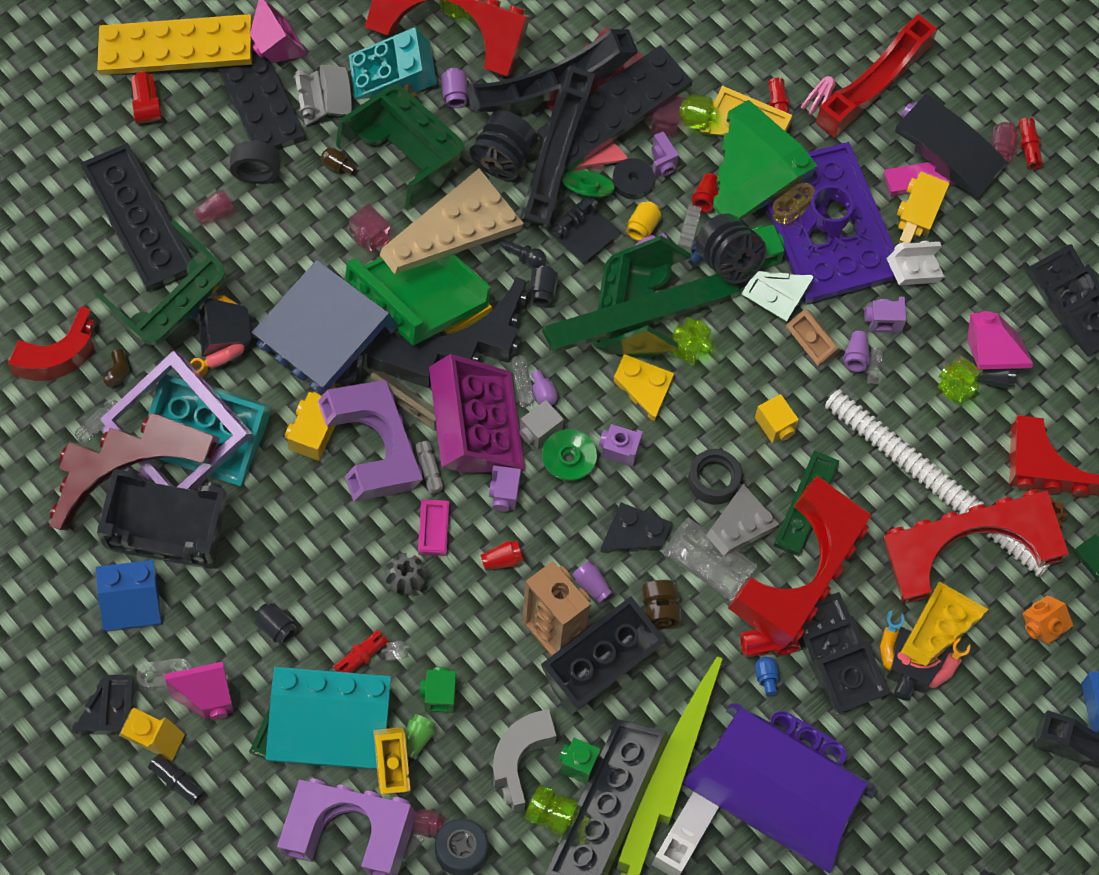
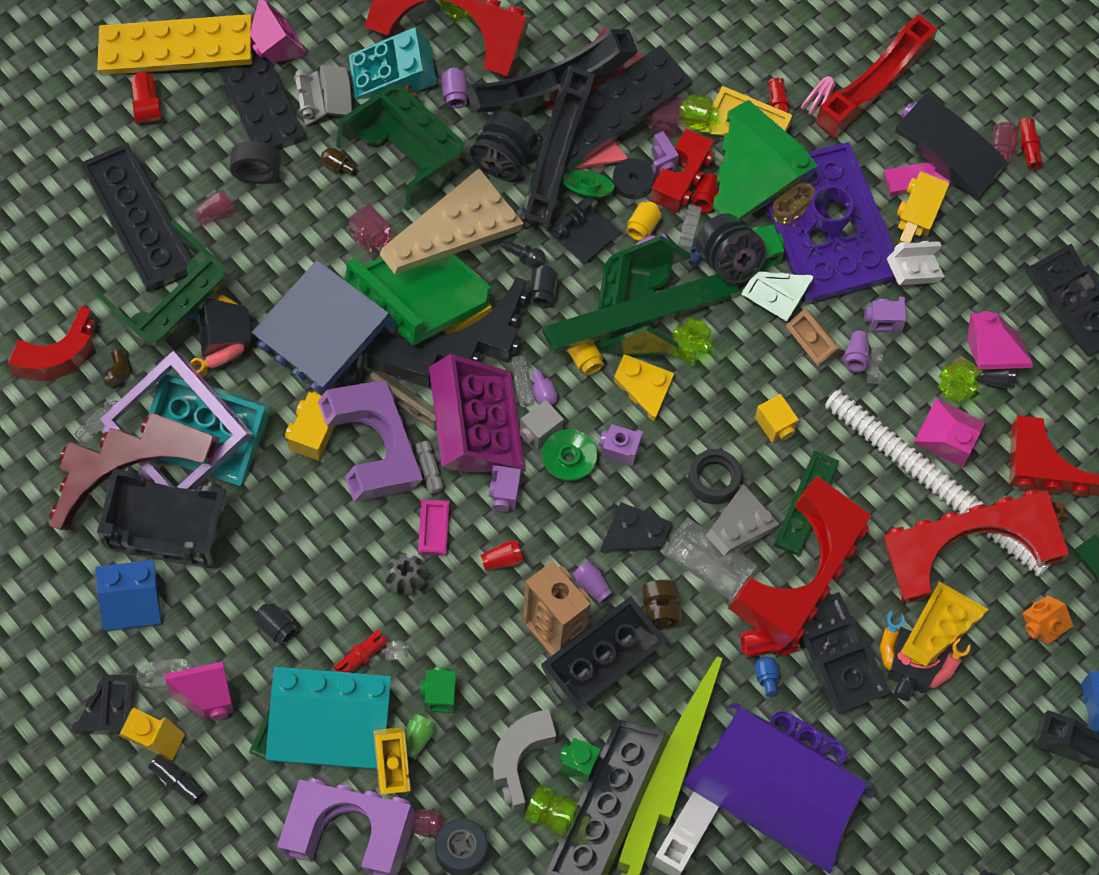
(587, 358): none -> yellow brick
(674, 188): none -> red arch
(949, 432): none -> dark pink slope

